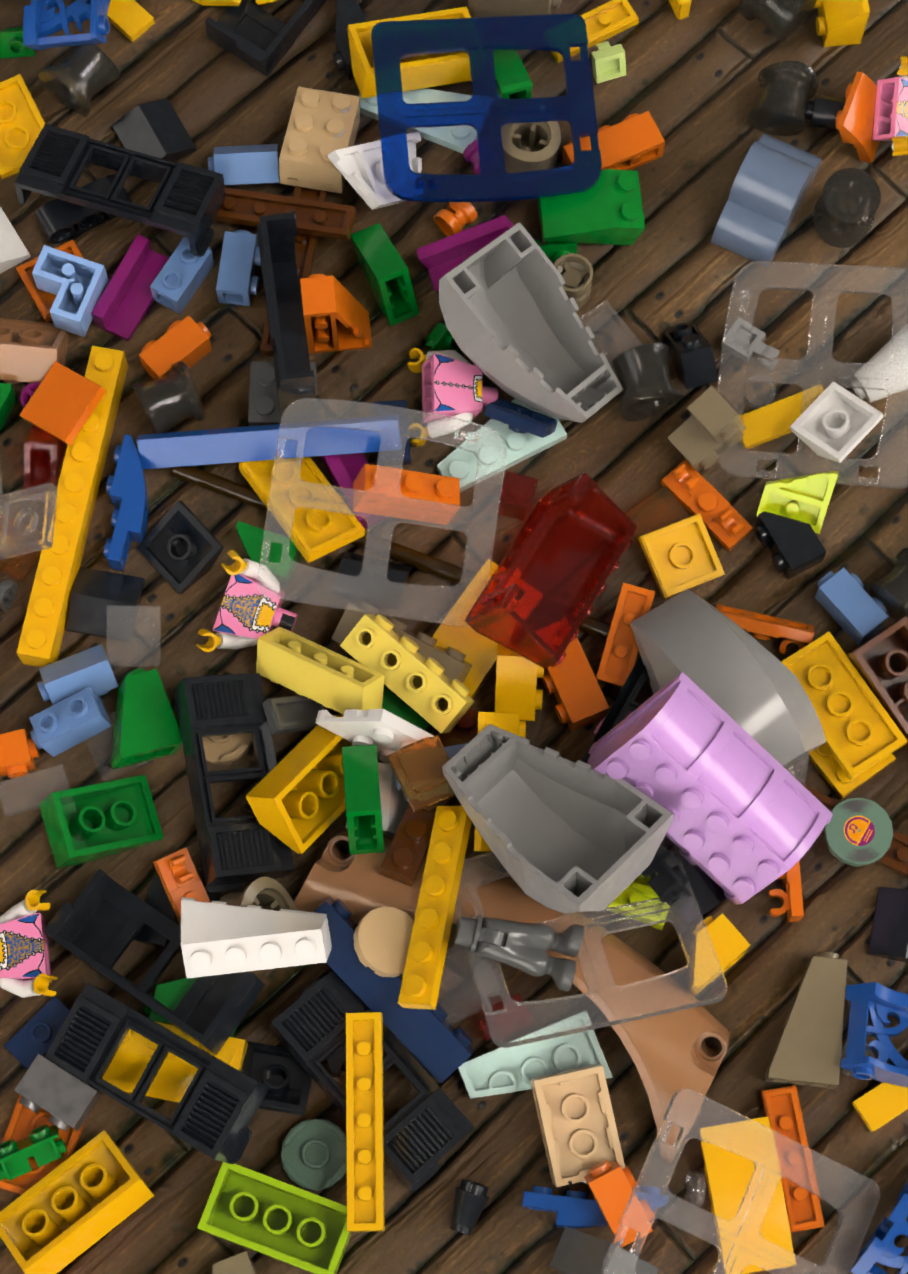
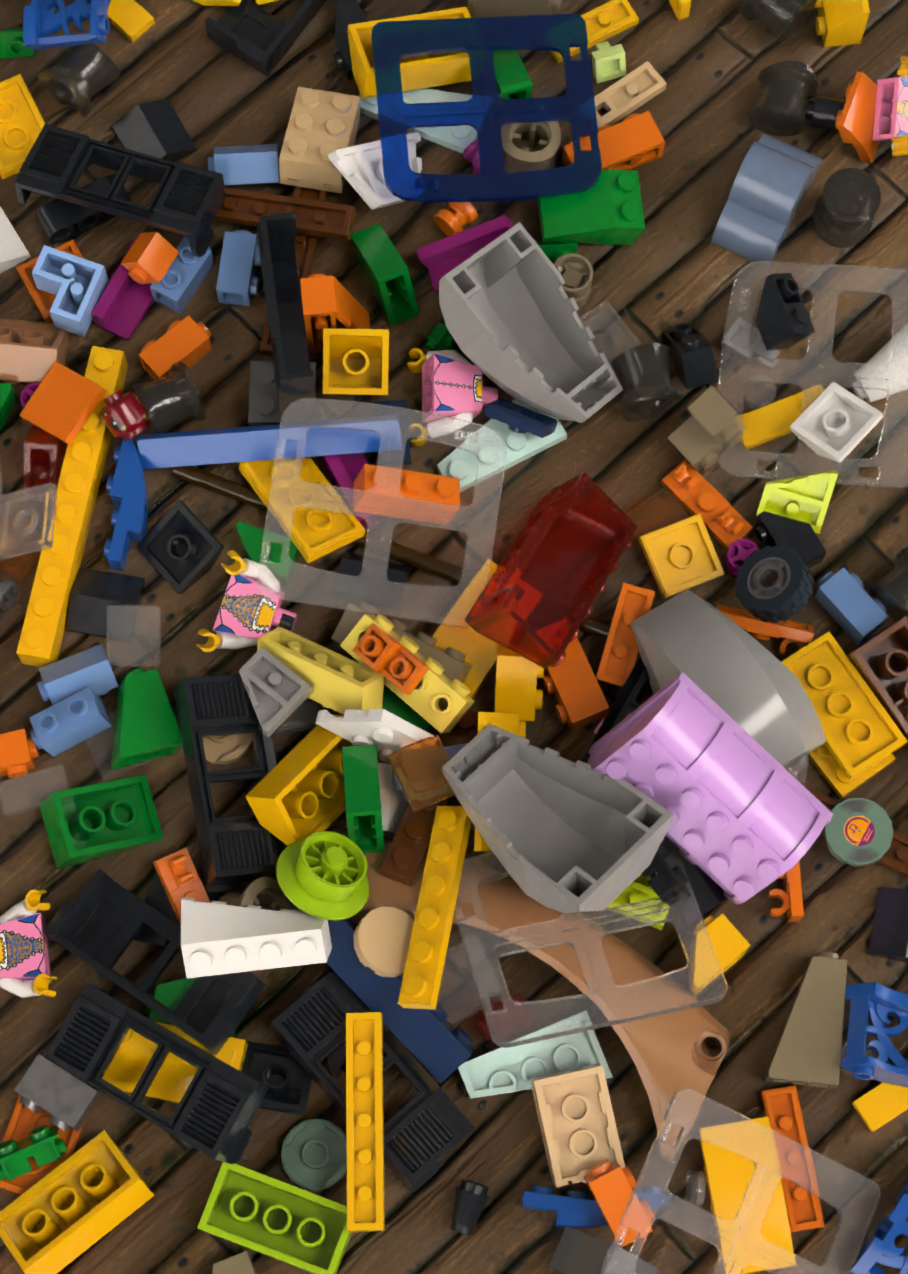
(38, 1033): dark blue plate -> none
(124, 415): none -> dark red head
(149, 258): none -> orange brick
(272, 689): none -> light grey wing
(324, 876): none -> lime piece
(355, 361): none -> yellow slope
(391, 659): none -> orange slope
(517, 496): clear red brick -> none
(523, 946): dark grey piece -> none
(628, 94): none -> tan plate
(737, 552): none -> magenta wheel
(782, 313): none -> black slope
(788, 593): none -> black wheel

